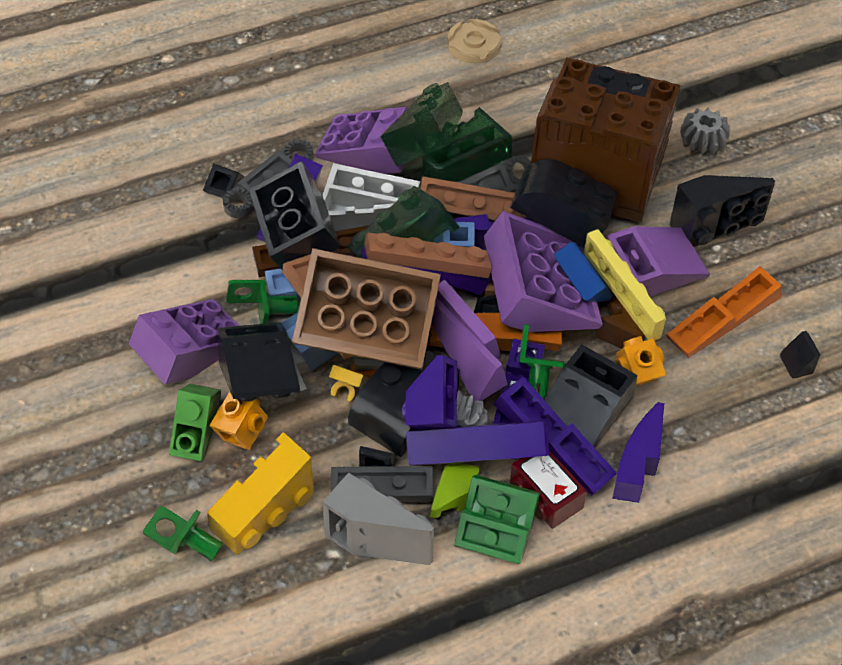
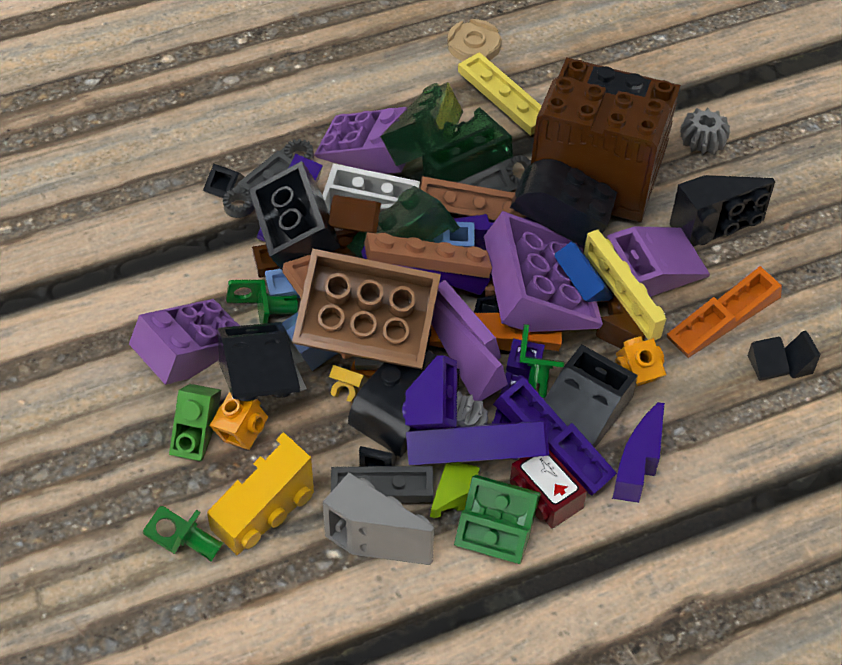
(354, 214): none -> reddish brown slope
(501, 91): none -> light yellow plate
(768, 358): none -> black slope

